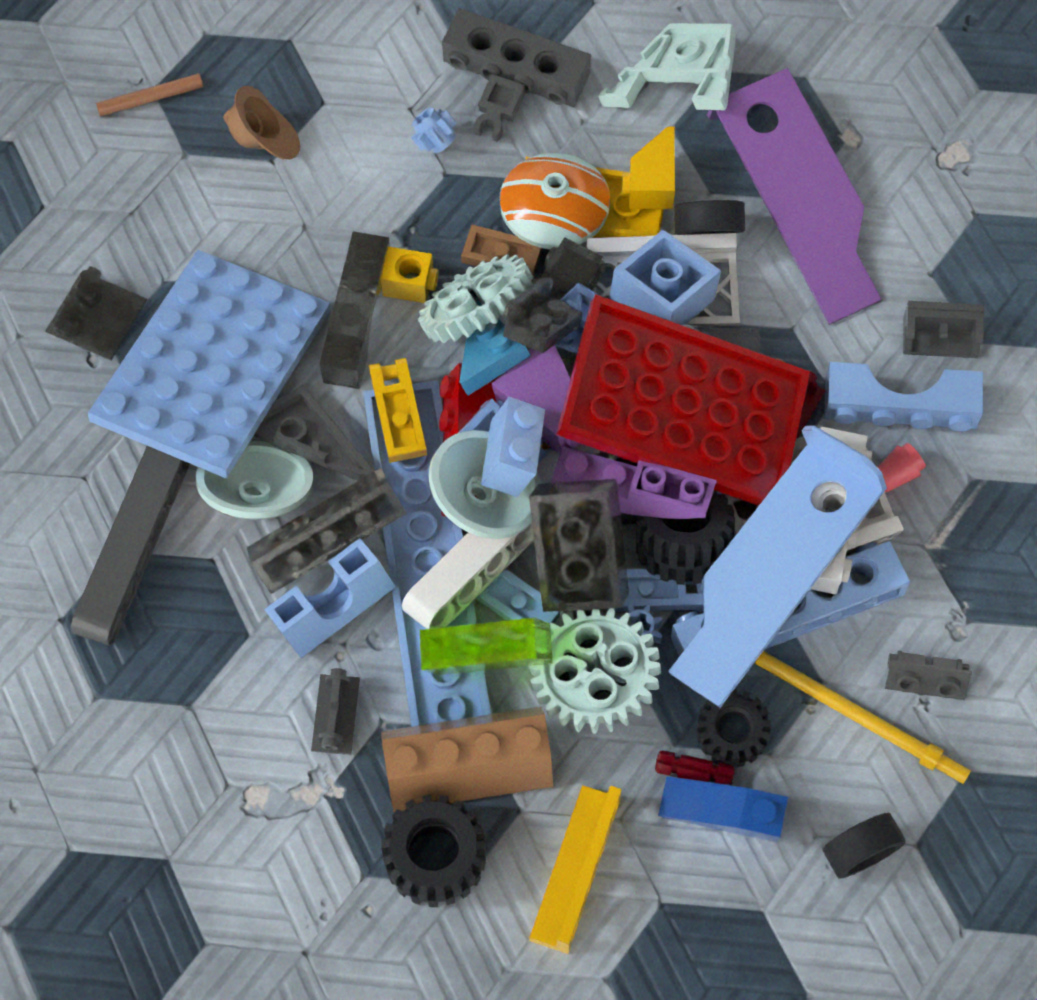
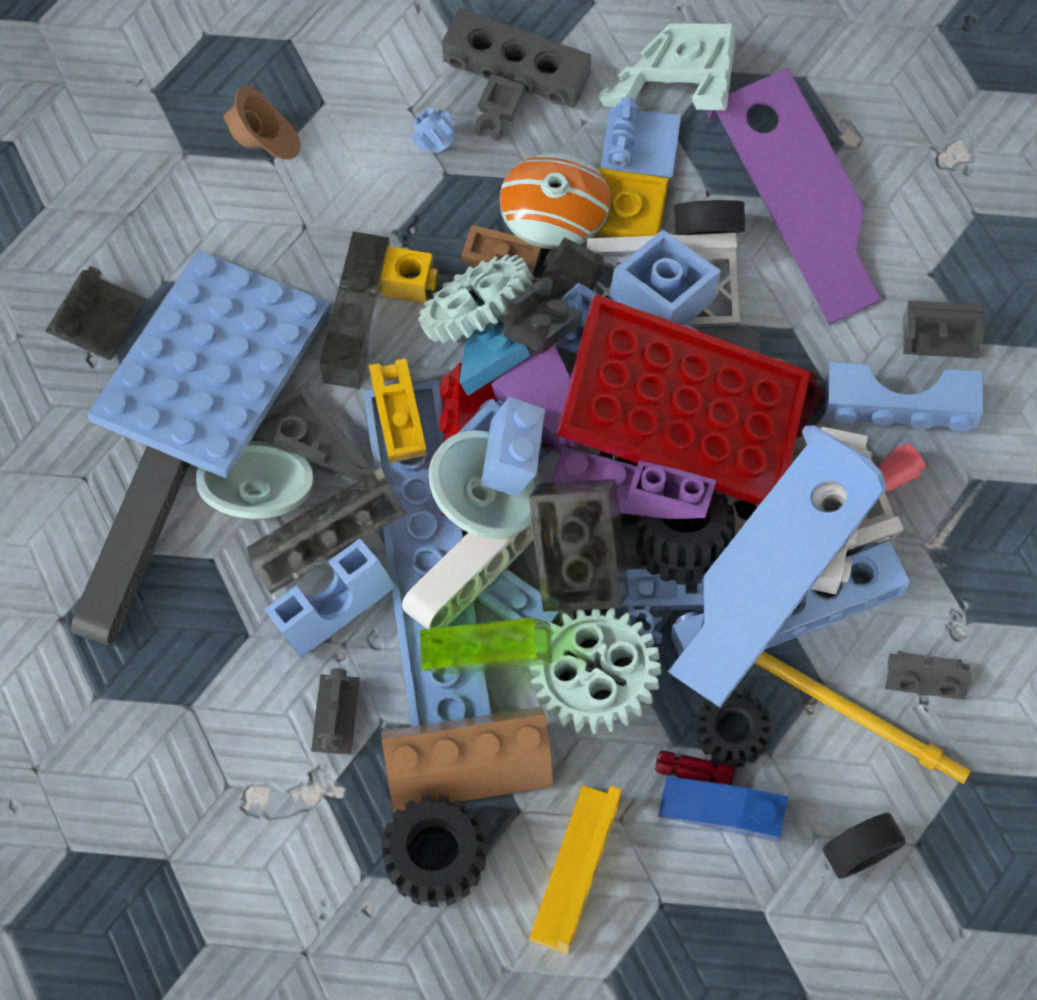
(149, 95): nougat piece -> none
(640, 140): none -> light blue hinge
(652, 174): yellow slope -> none

